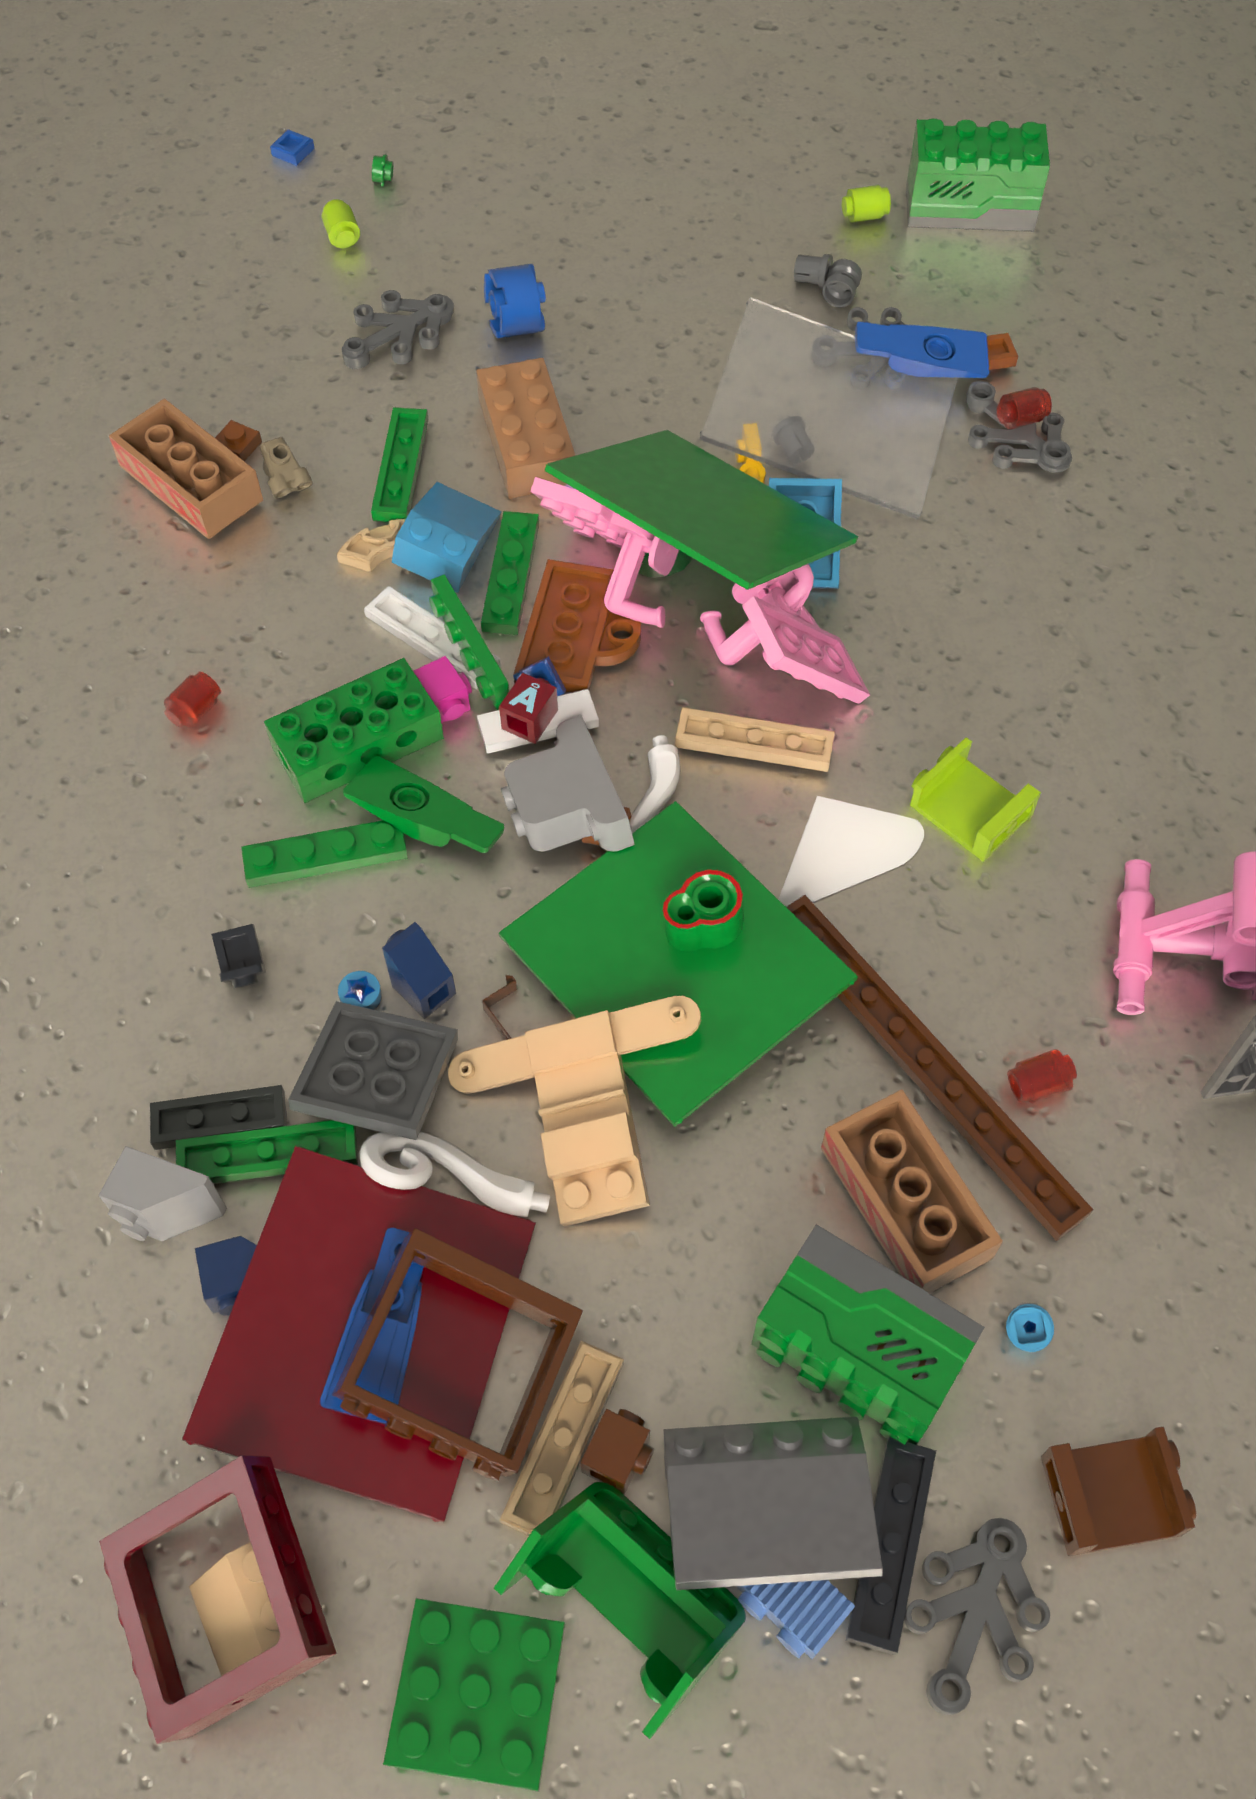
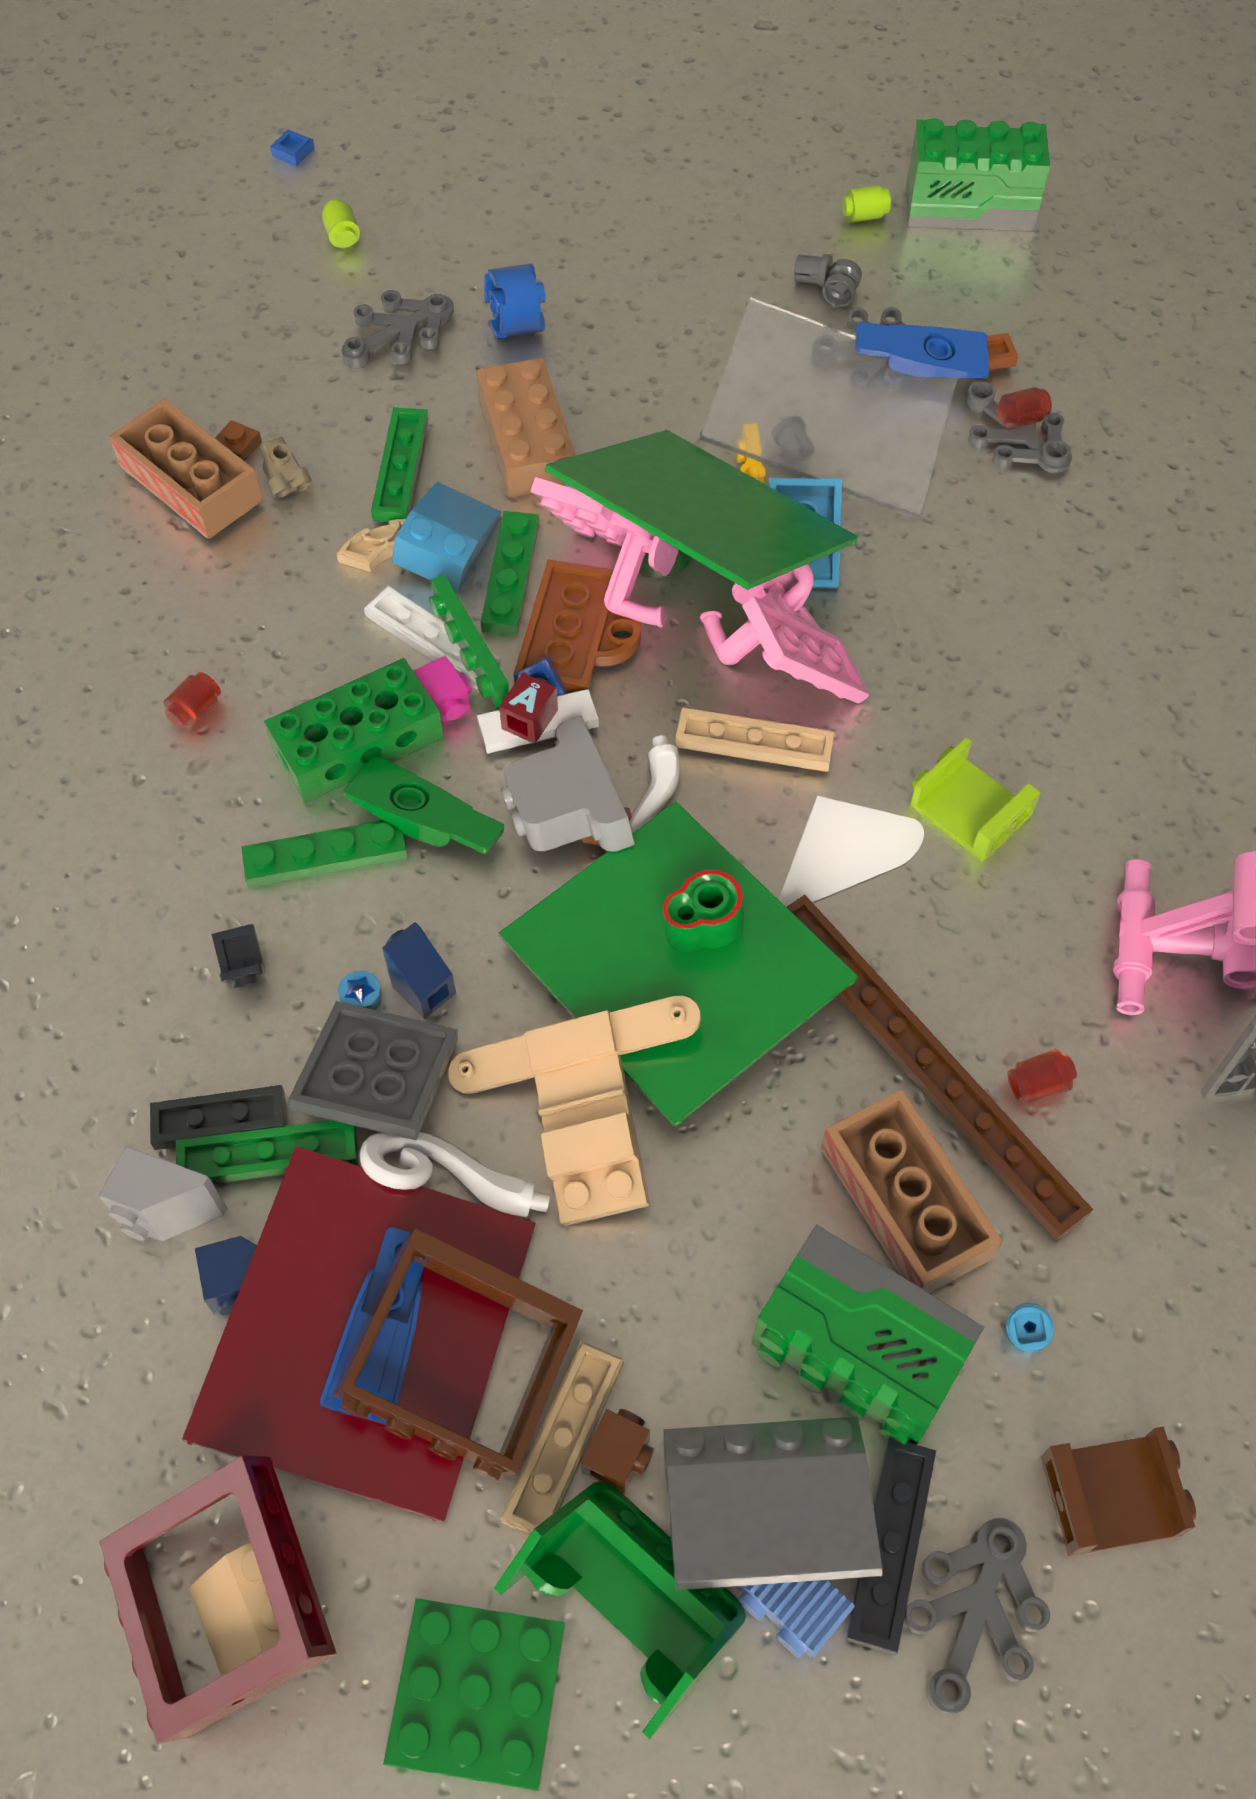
(382, 169): green plate -> none
(497, 996): reddish brown piece -> none

